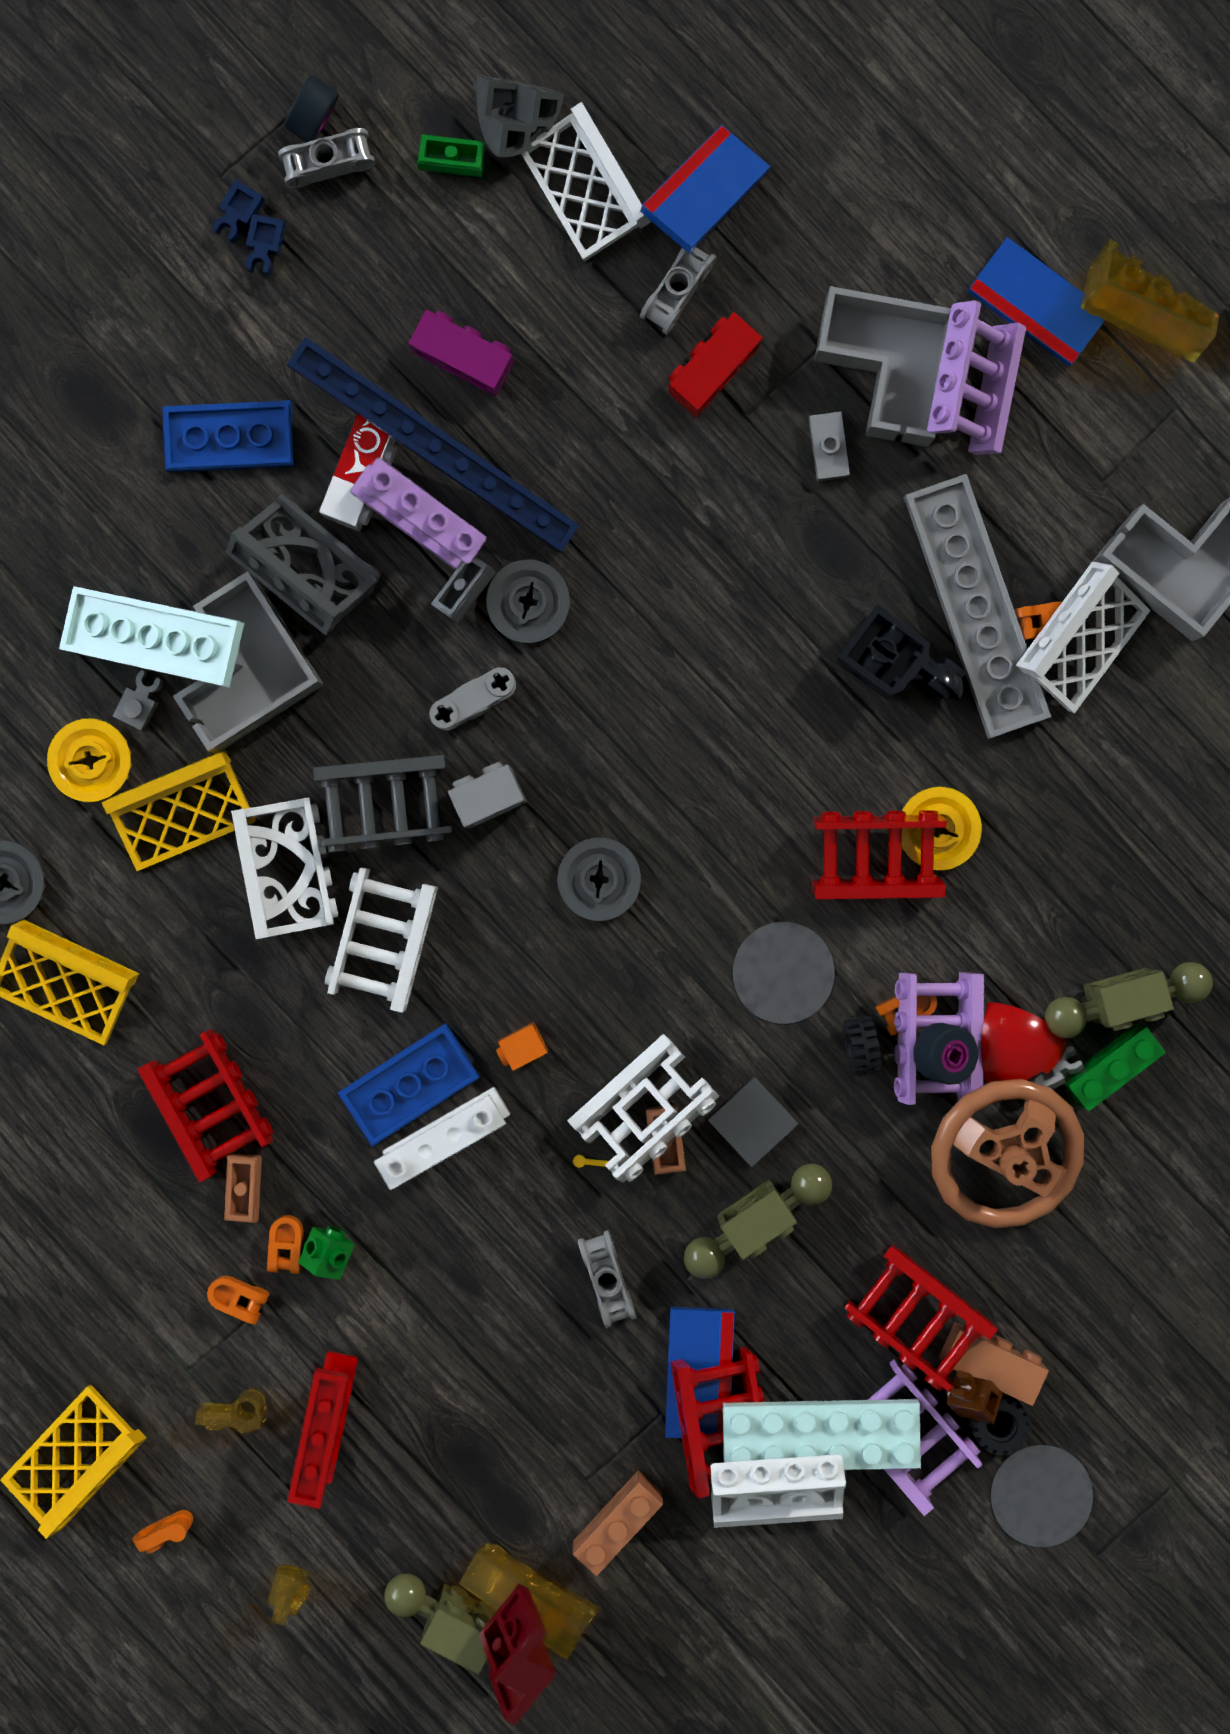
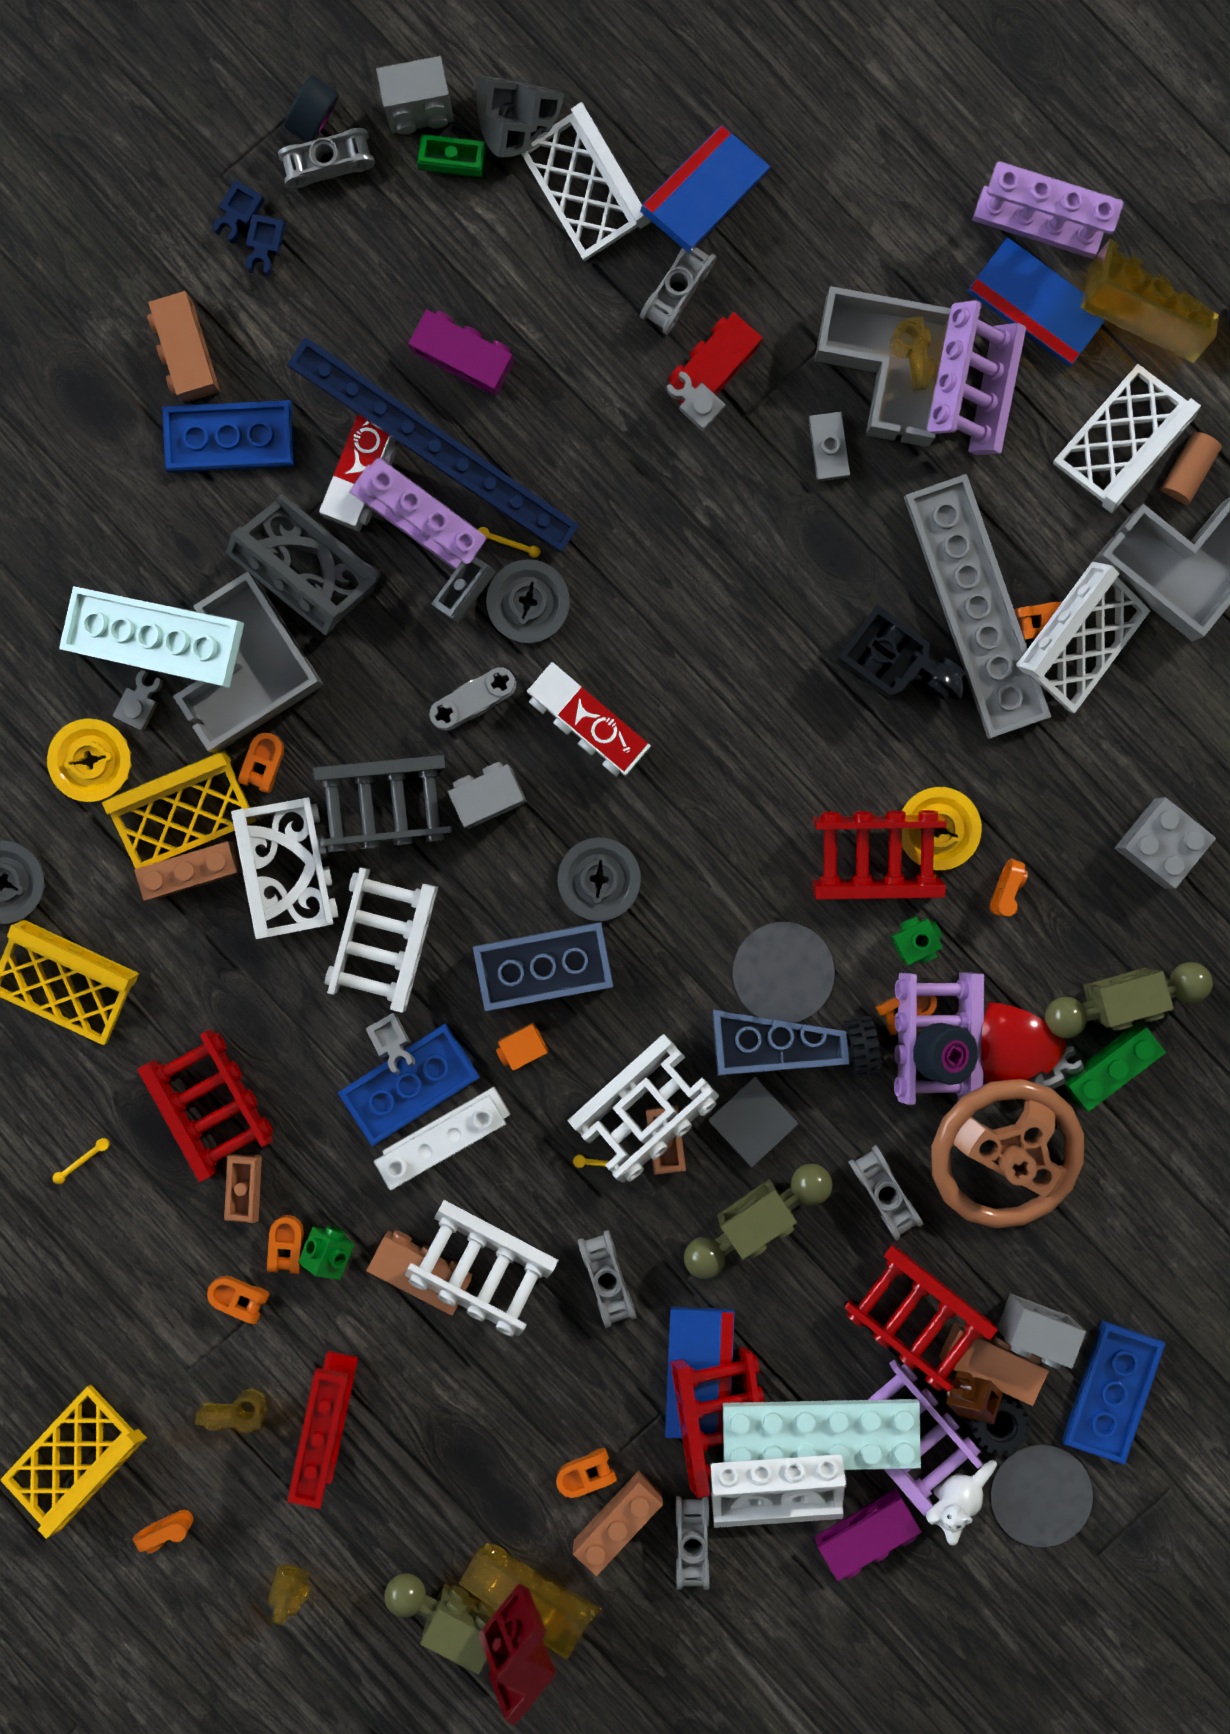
(101, 1145): none -> yellow hinge
(182, 347): none -> nougat brick
(189, 871): none -> nougat brick
(266, 750): none -> orange plate
(388, 1039): none -> light grey plate
(394, 1258): none -> nougat brick
(415, 95): none -> light grey brick
(507, 1250): none -> white fence
(533, 551): none -> yellow hinge
(543, 966): none -> sand blue brick
(573, 1477): none -> orange plate
(588, 719): none -> brick
(692, 1523): none -> light grey piece
(699, 404): none -> light grey plate
(767, 1045): none -> sand blue wedge
(867, 1535): none -> magenta brick
(896, 1210): none -> light grey piece
(905, 940): none -> green brick
(921, 367): none -> clear yellow plate
(959, 1499): none -> white animal
(1011, 878): none -> orange plate
(1041, 1332): none -> light grey brick
(1047, 210): none -> lavender fence
(1113, 1392): none -> blue tile
(1146, 456): none -> white fence
(1165, 843): none -> light grey brick
(1191, 467): none -> nougat brick

